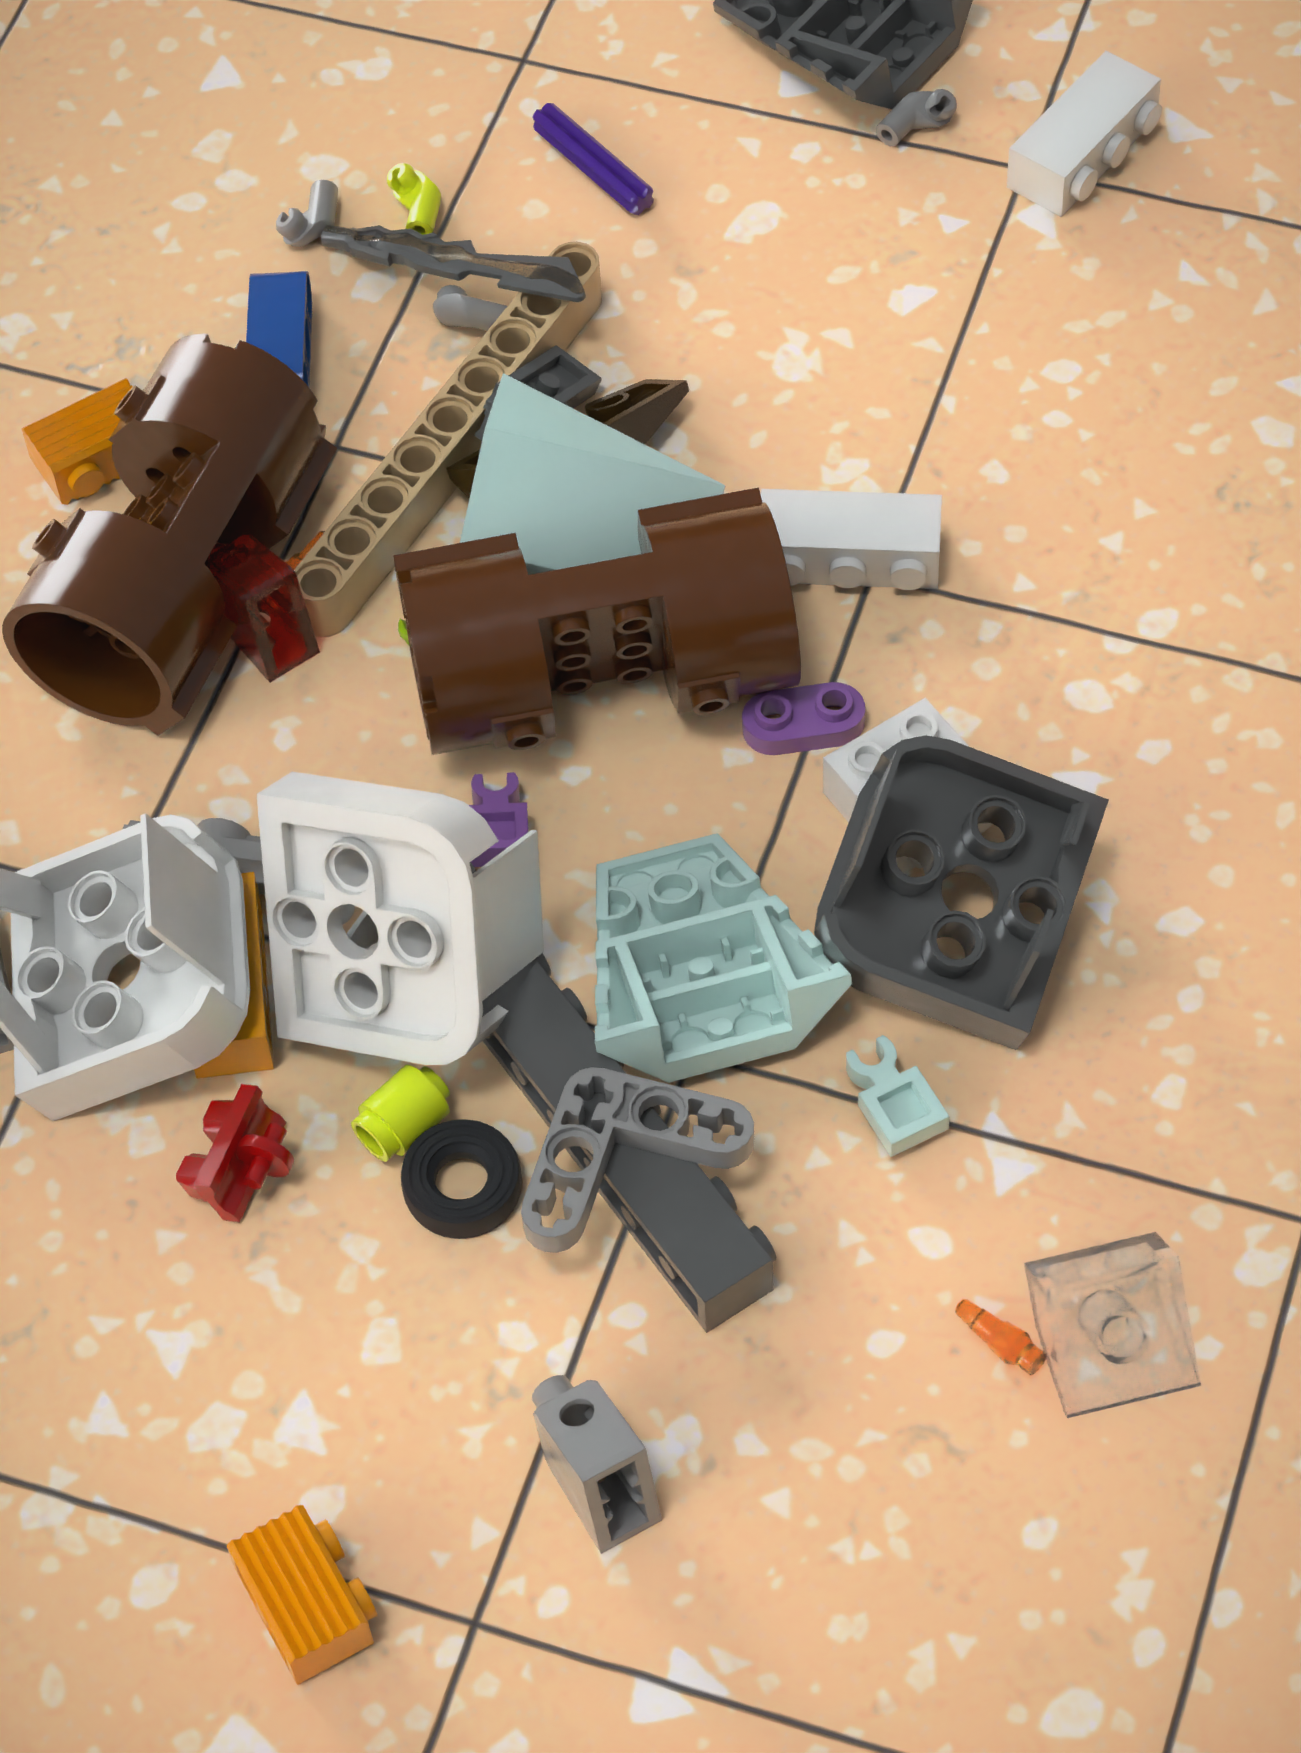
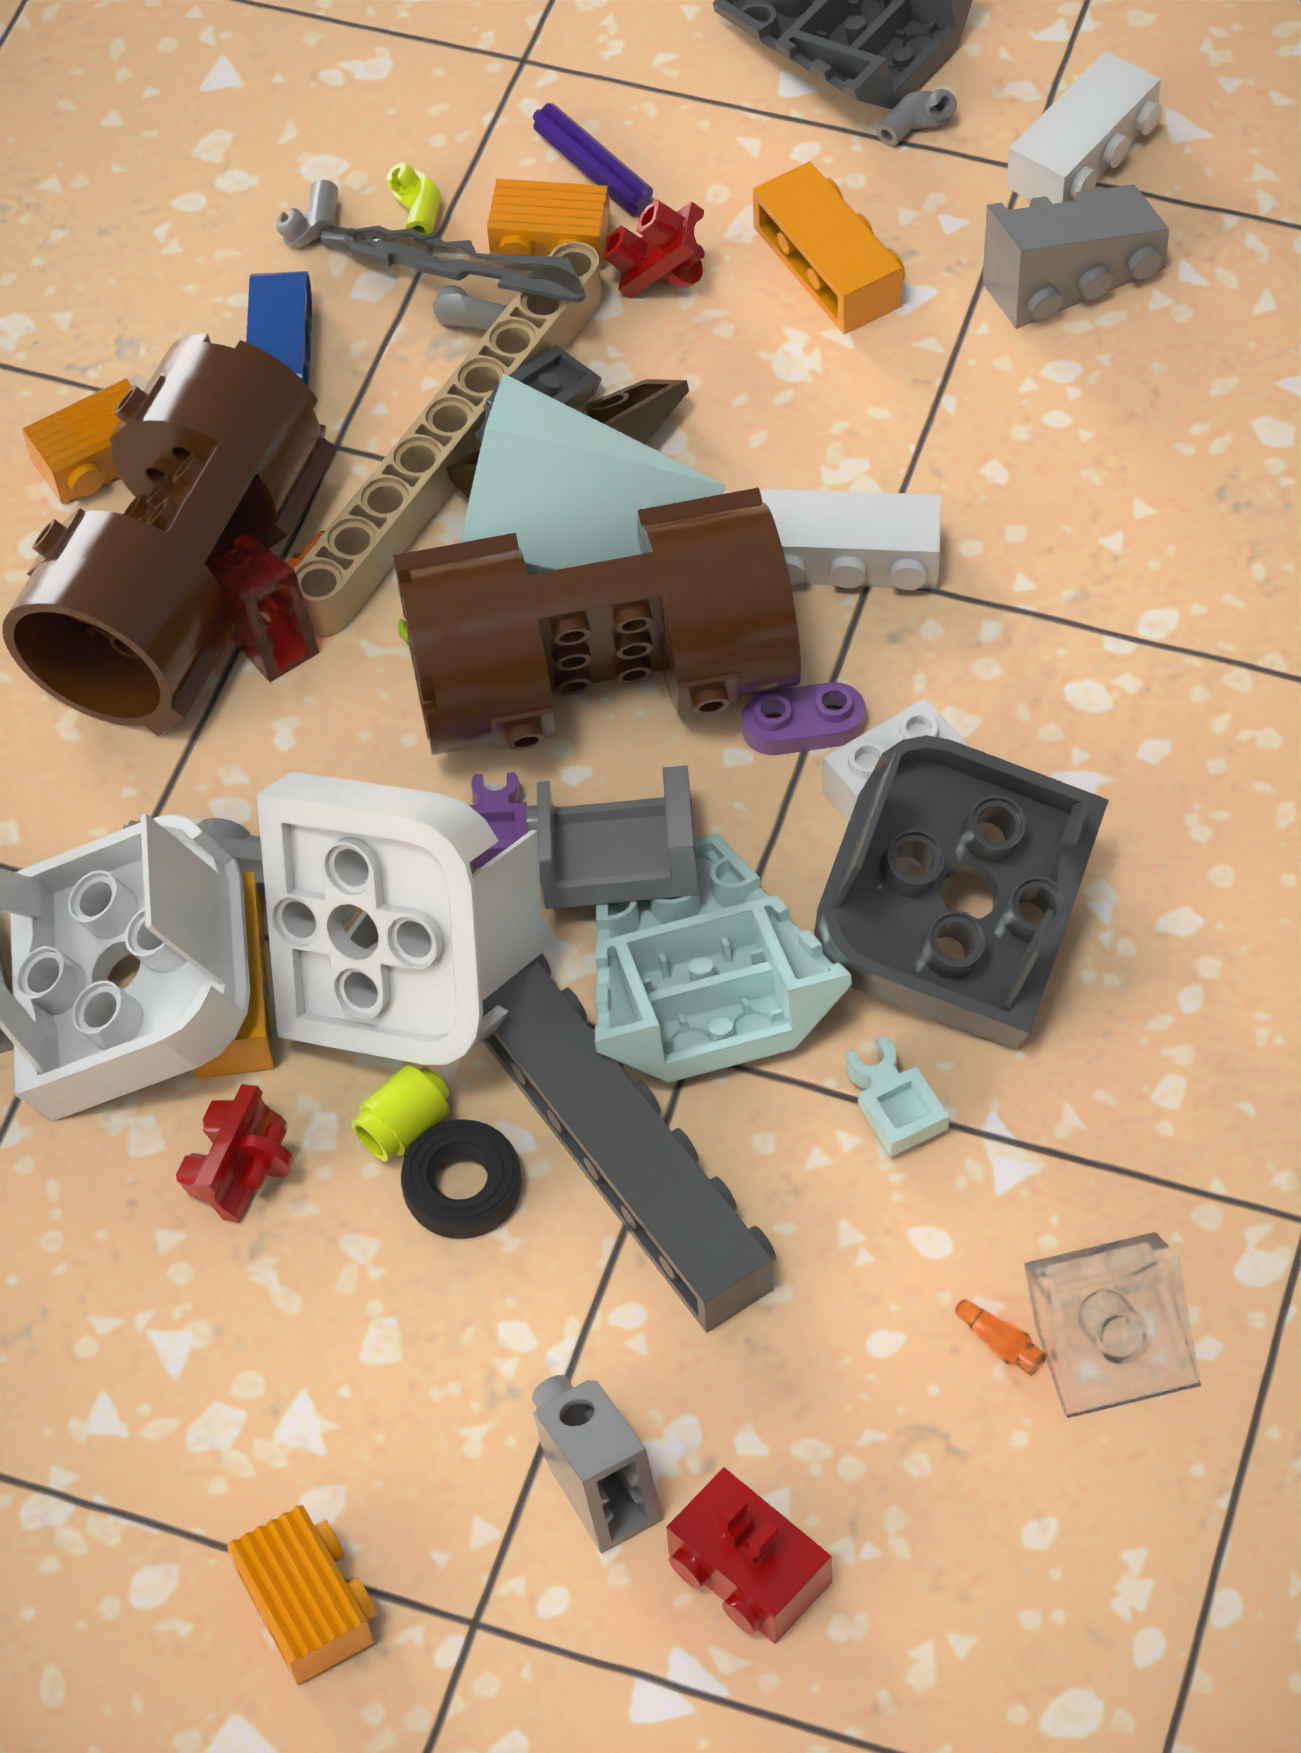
(541, 215): none -> light orange brick
(617, 847): none -> light grey panel
(620, 1123): light grey beam -> none
(663, 253): none -> red hips
(747, 1557): none -> red brick
(828, 247): none -> light orange brick
(1070, 250): none -> light grey wedge

